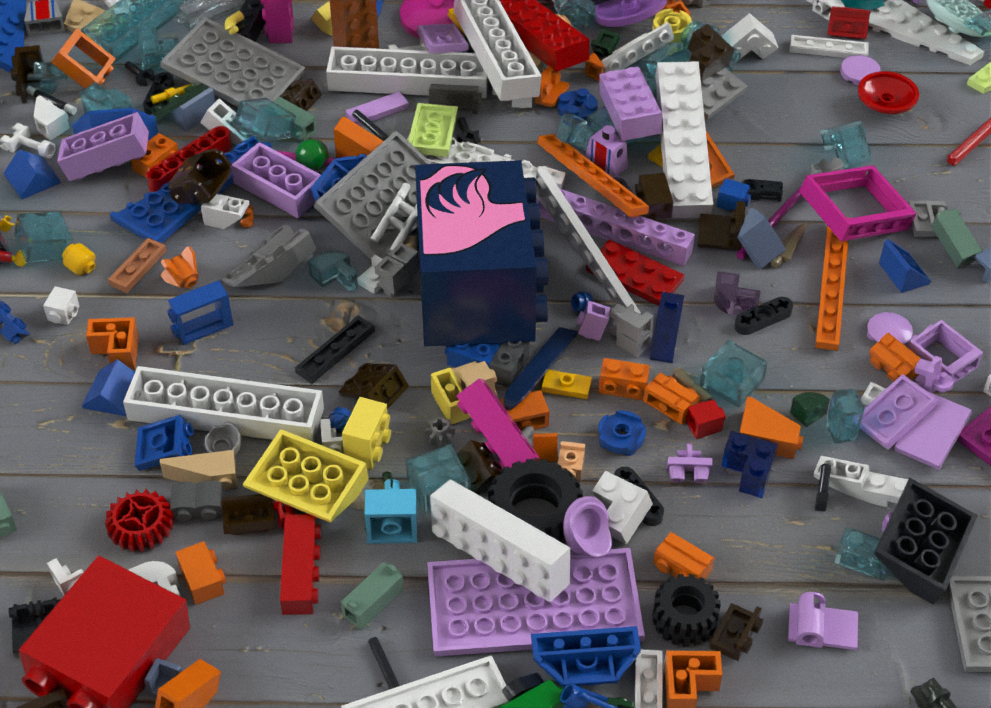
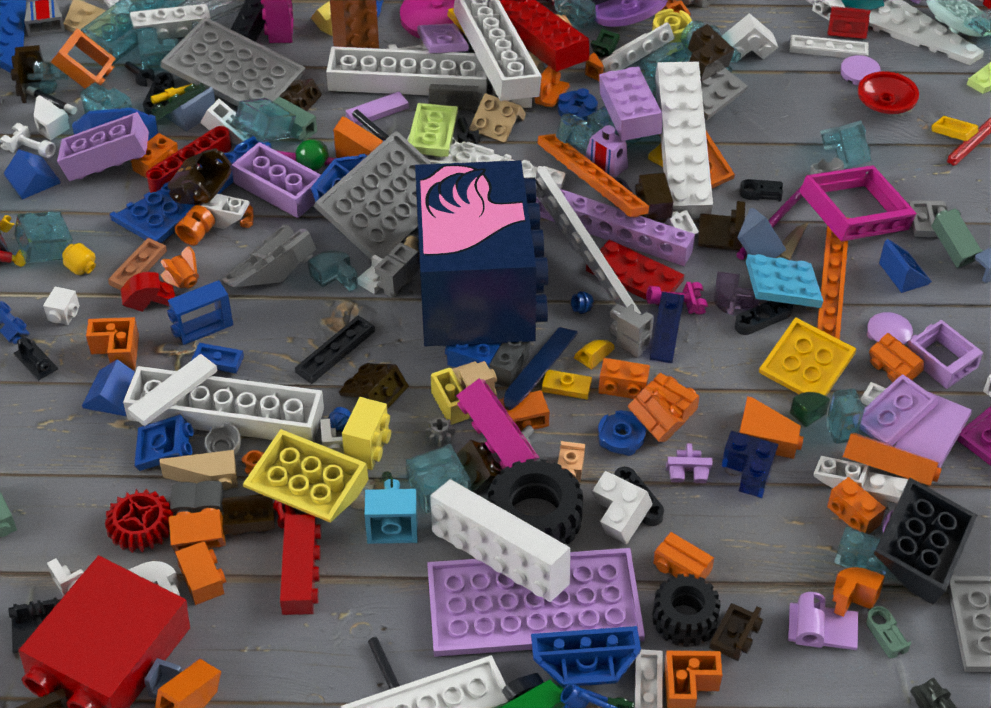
(34, 359): none -> black hinge
(145, 288): none -> red brick
(170, 22): none -> white bracket
(172, 390): none -> white tile
(193, 528): none -> orange brick
(195, 225): none -> orange wheel
(224, 358): none -> blue plate
(231, 21): light yellow arm -> none
(250, 458): none -> orange plate
(372, 595): sand green brick -> none
(389, 218): white piece -> none
(496, 118): none -> tan bracket
(546, 446): orange slope -> none
(587, 527): lavender piece -> none
(593, 320): lavender brick -> none
(594, 352): none -> yellow brick
(656, 413): none -> orange brick
(682, 221): none -> white bracket
(688, 382): dark tan piece -> none
(690, 290): none -> dark pink bar
(705, 419): red brick -> none
(731, 192): blue brick -> none
(733, 373): clear light blue brick -> none
(783, 280): none -> medium azure plate
(807, 359): none -> yellow plate
(822, 495): black bar -> none
(856, 506): none -> orange brick
(856, 586): none -> orange brick
(888, 633): none -> sand green piece
(891, 459): none -> orange slope
(931, 377): lavender hips -> none
(954, 128): none -> yellow plate

